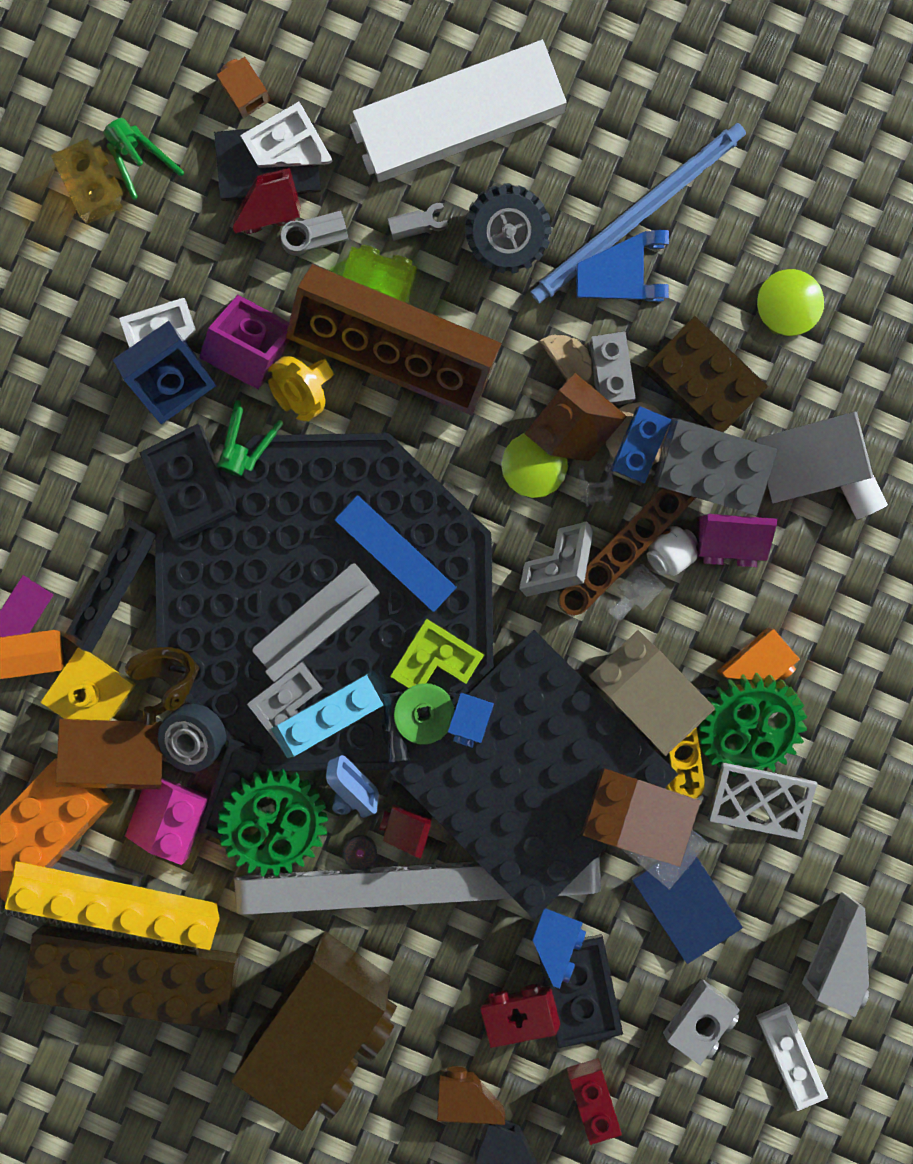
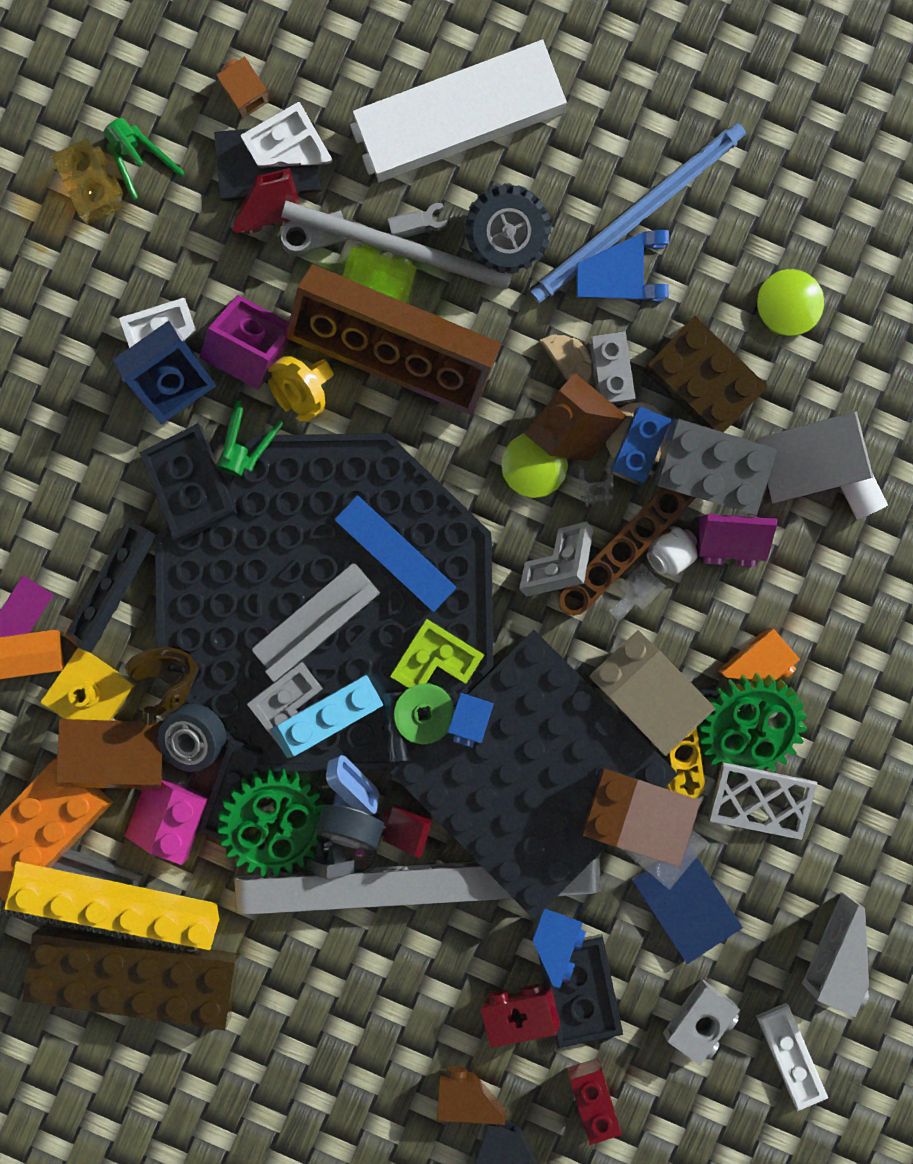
(308, 1040): dark brown brick -> none
(330, 861): none -> black tile
(349, 827): none -> black wheel
(395, 245): none -> light grey piece

